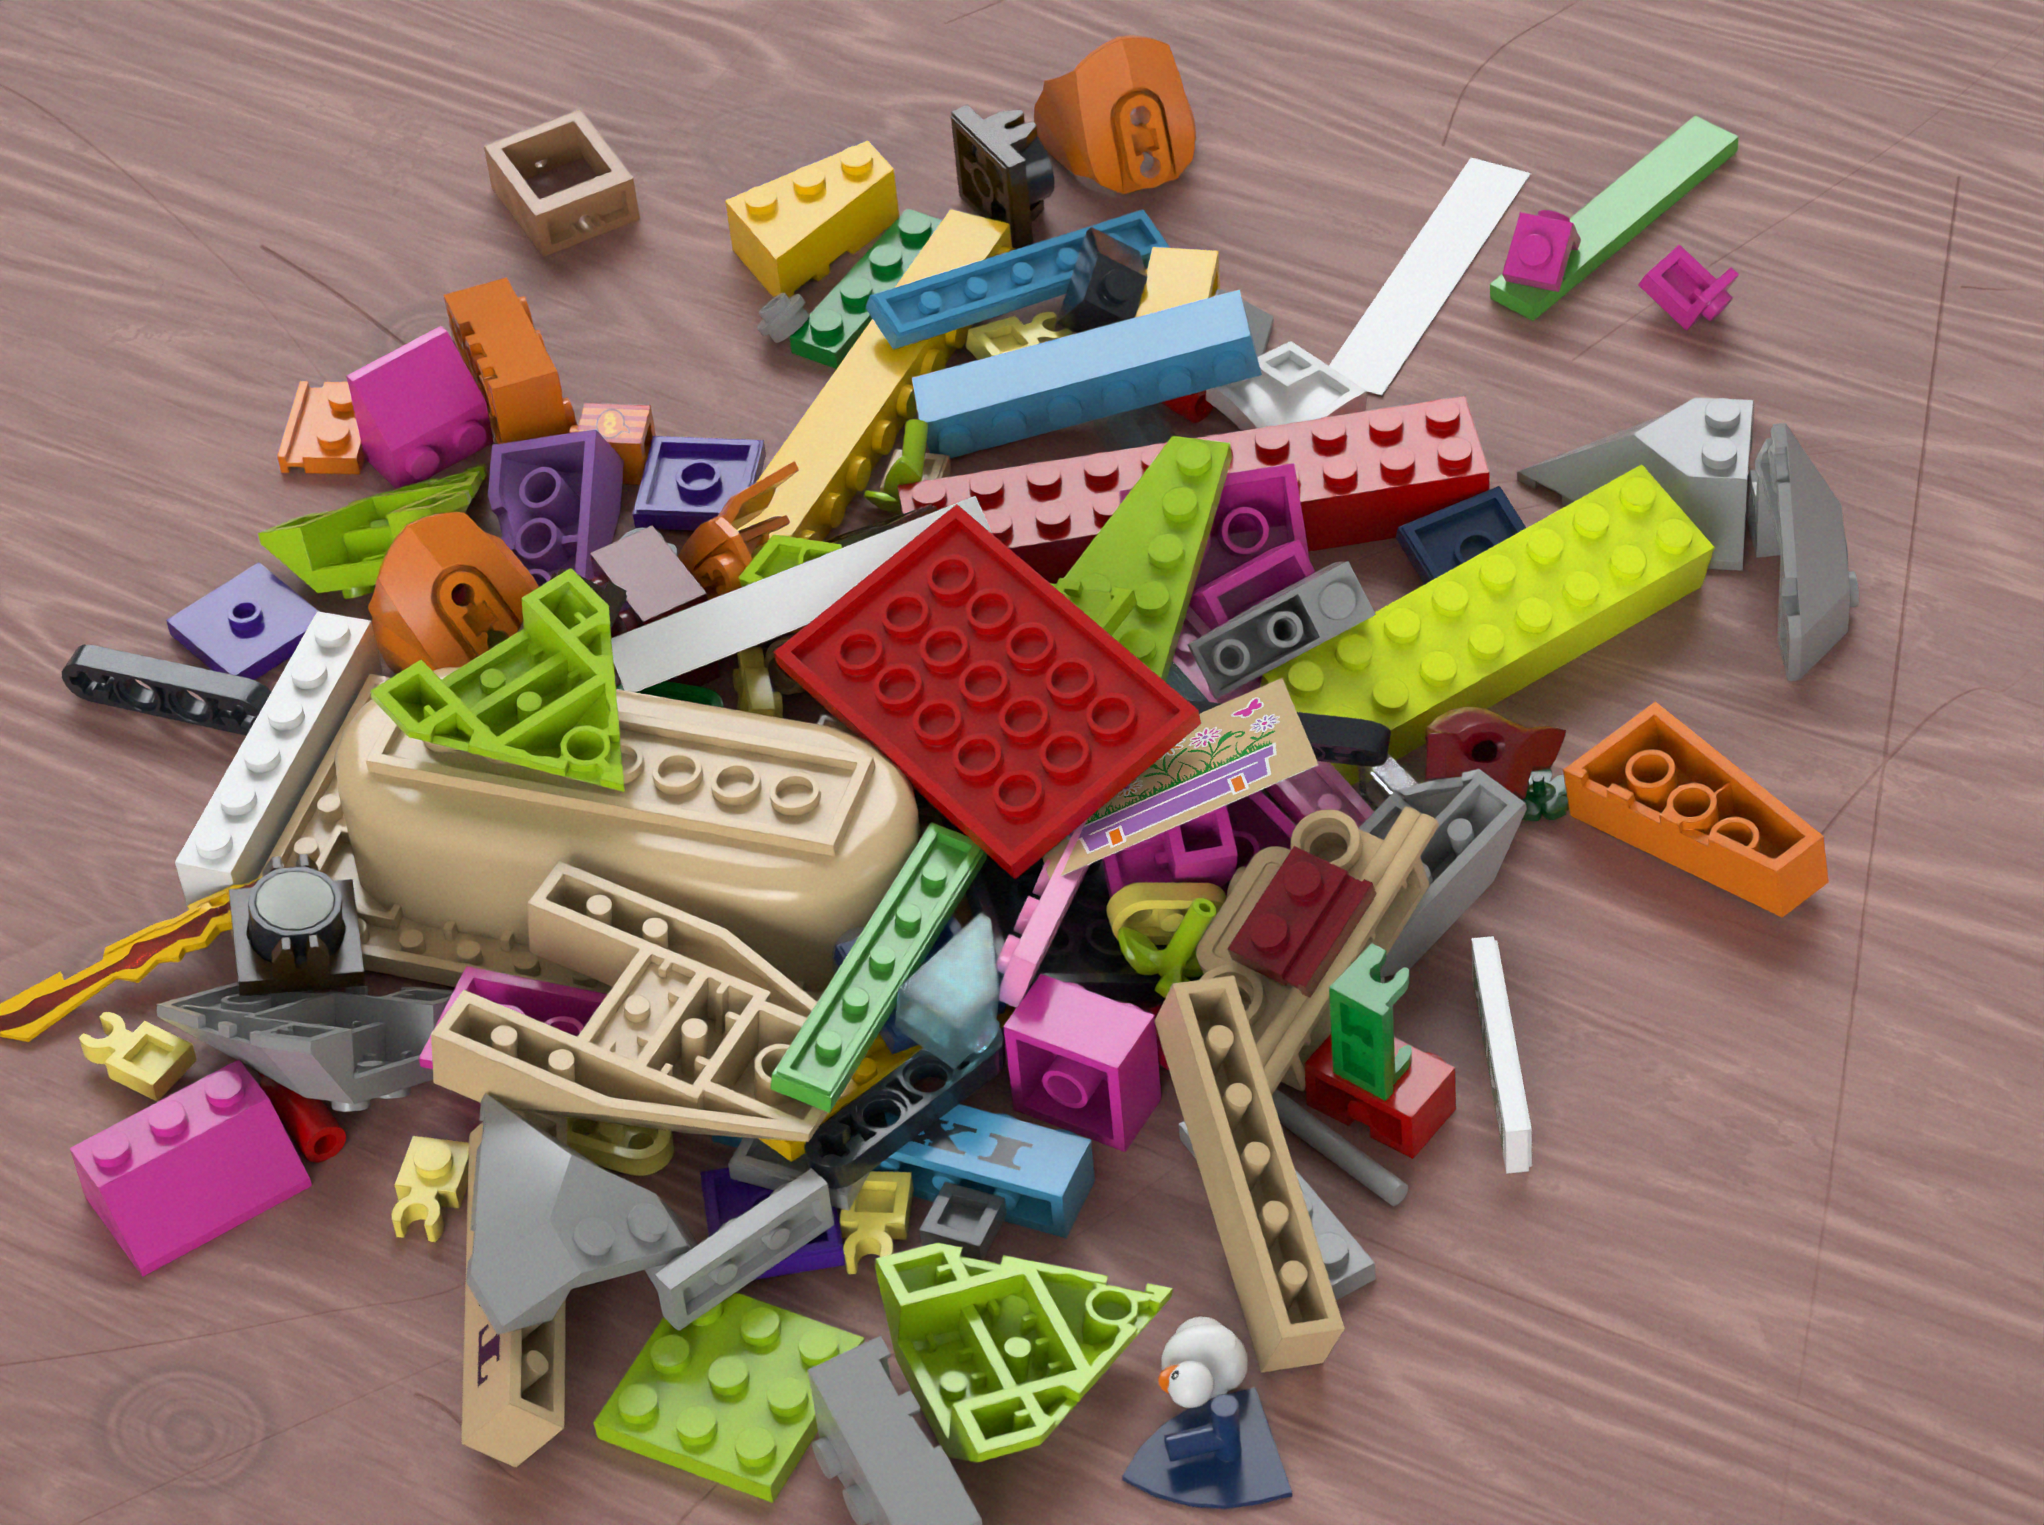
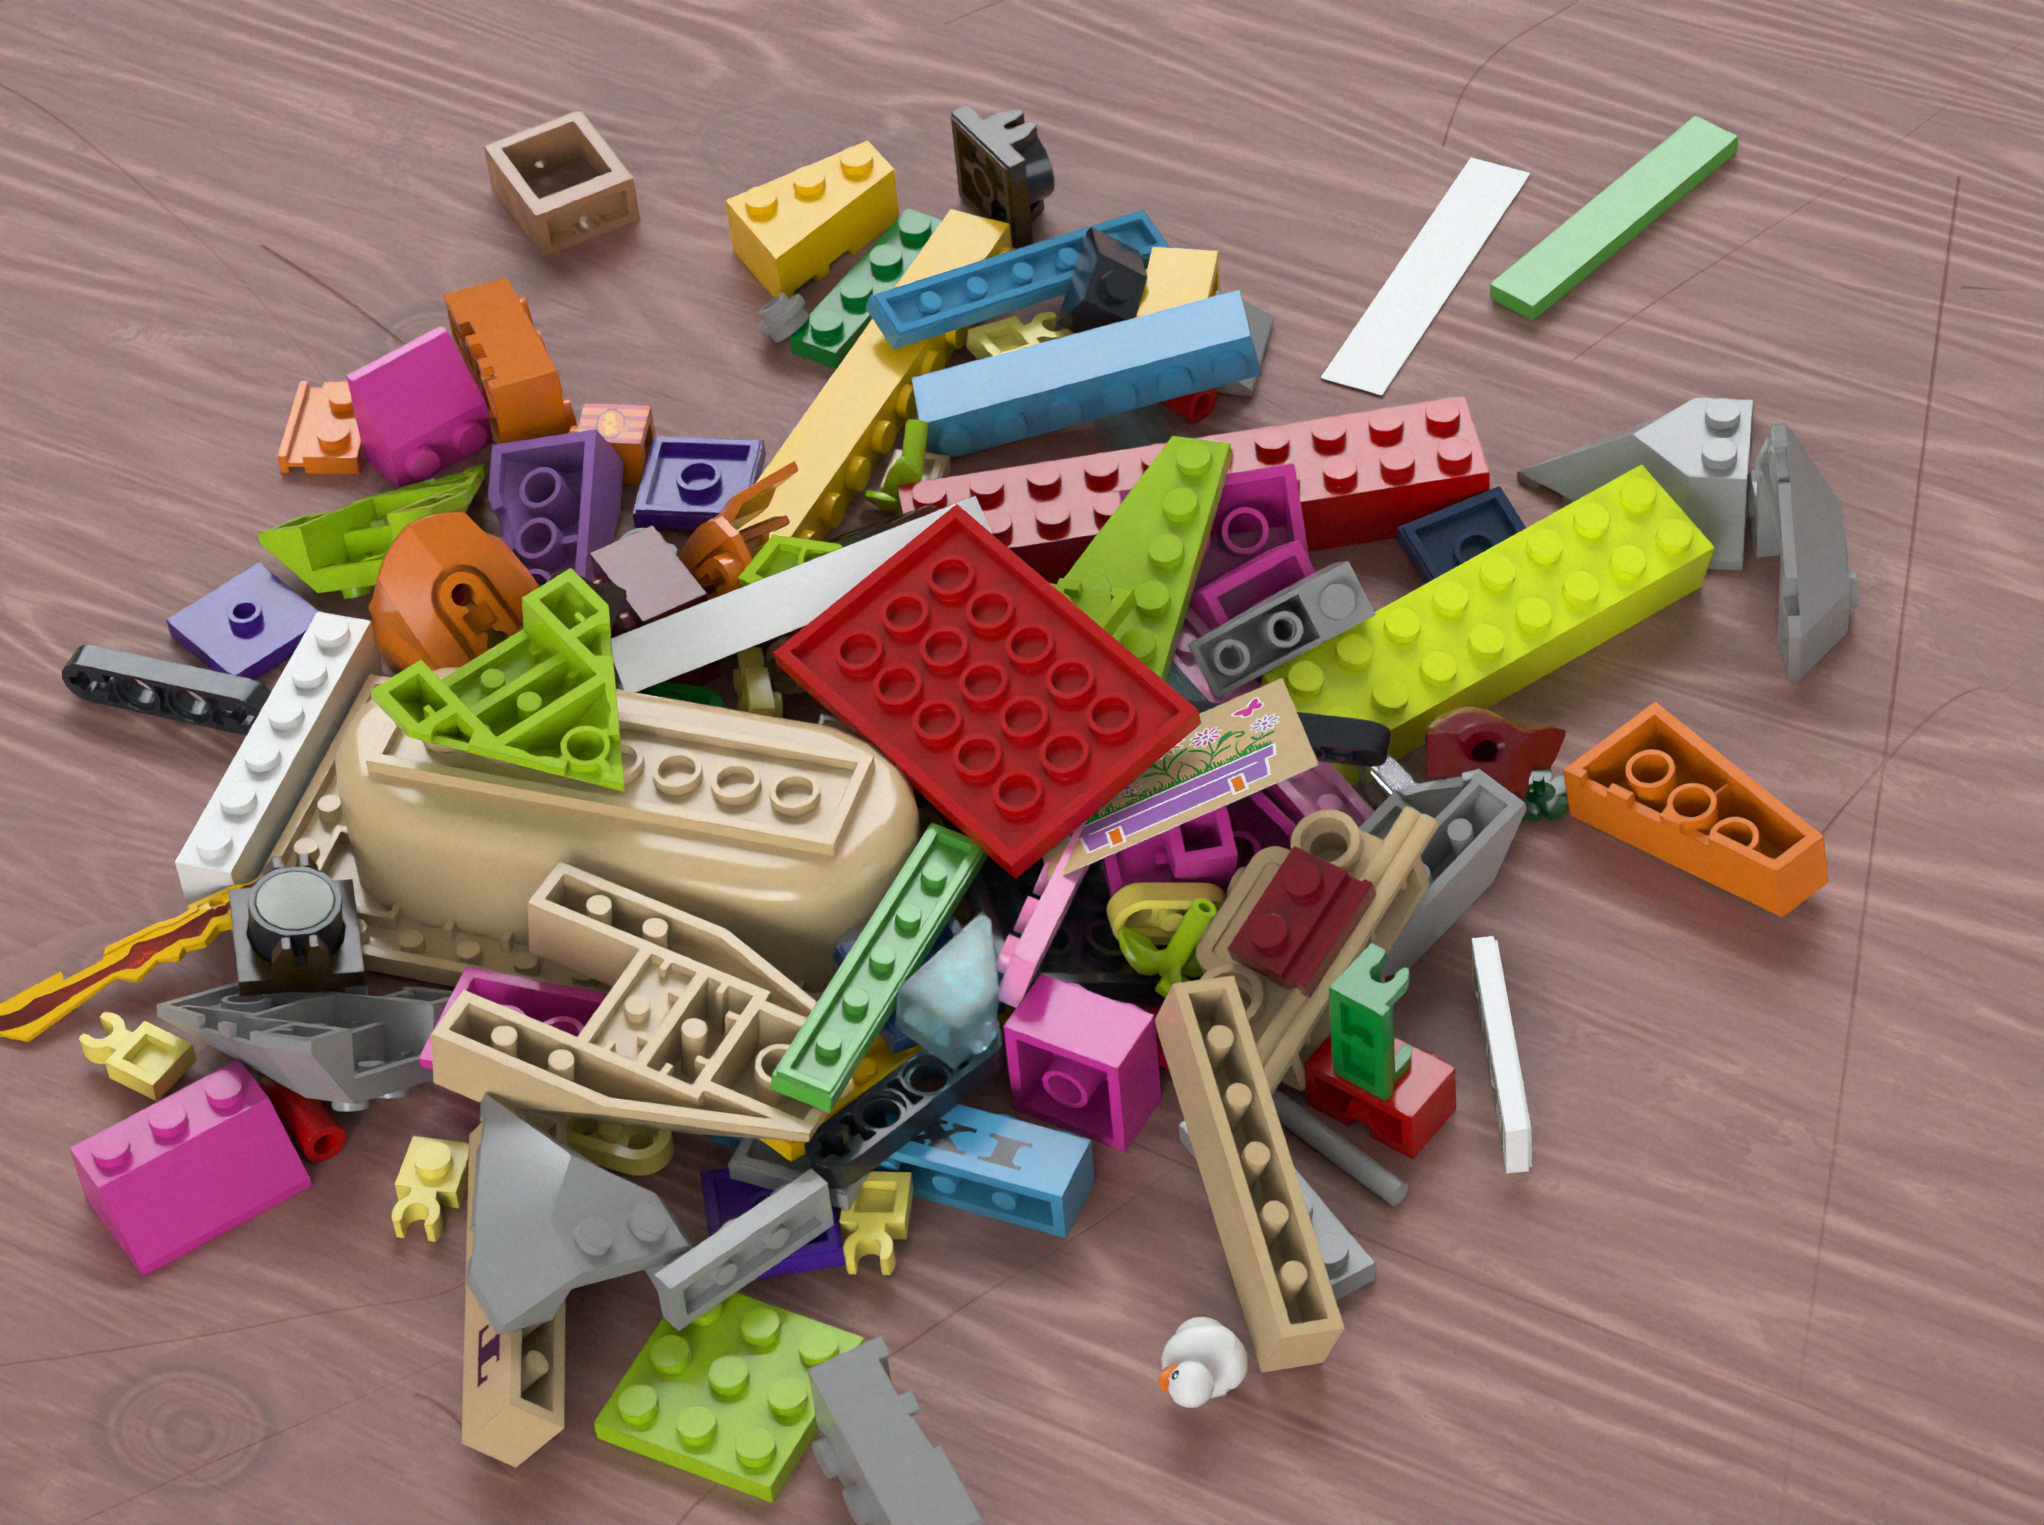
(964, 1220): dark grey plate -> none
(1005, 1344): lime wedge -> none
(1088, 119): orange piece -> none
(1213, 1456): dark blue shield -> none
(1289, 391): white plate -> none
(1541, 250): dark pink bracket -> none
(1687, 288): dark pink bracket -> none

